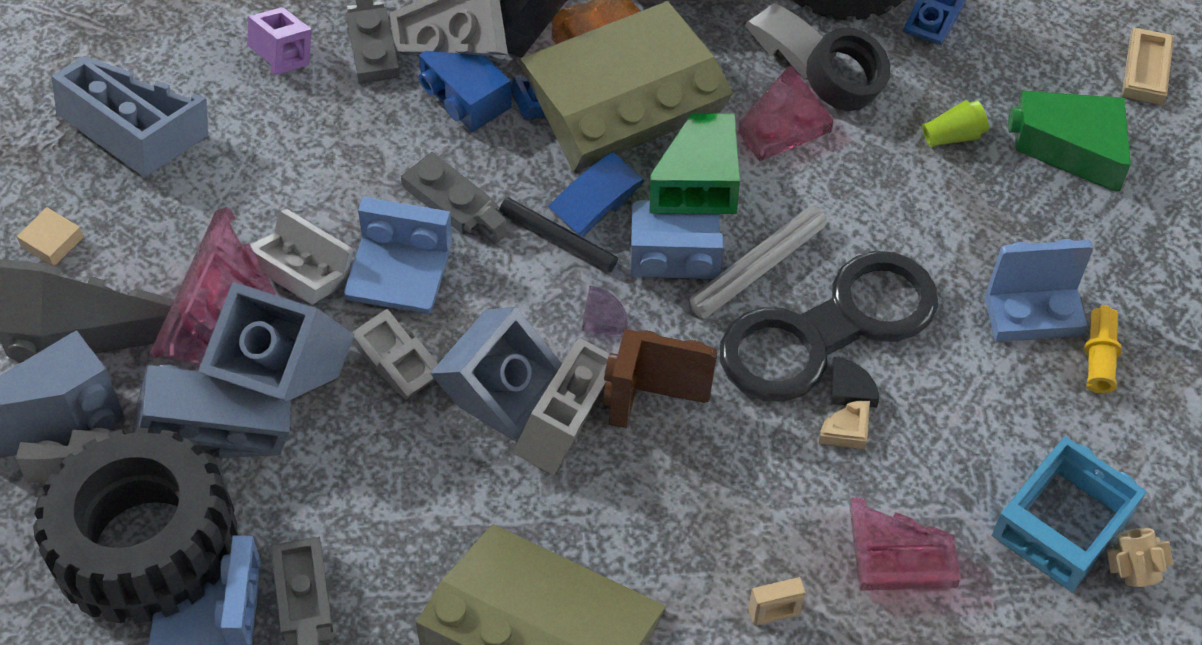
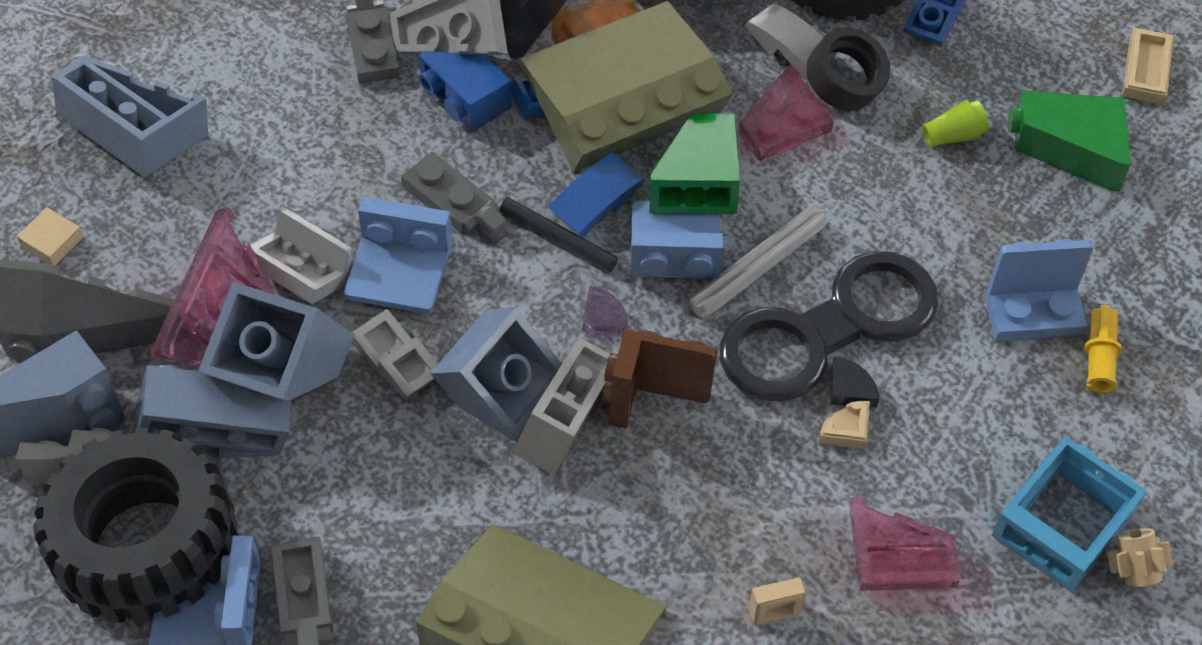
(280, 39): medium lavender brick -> none

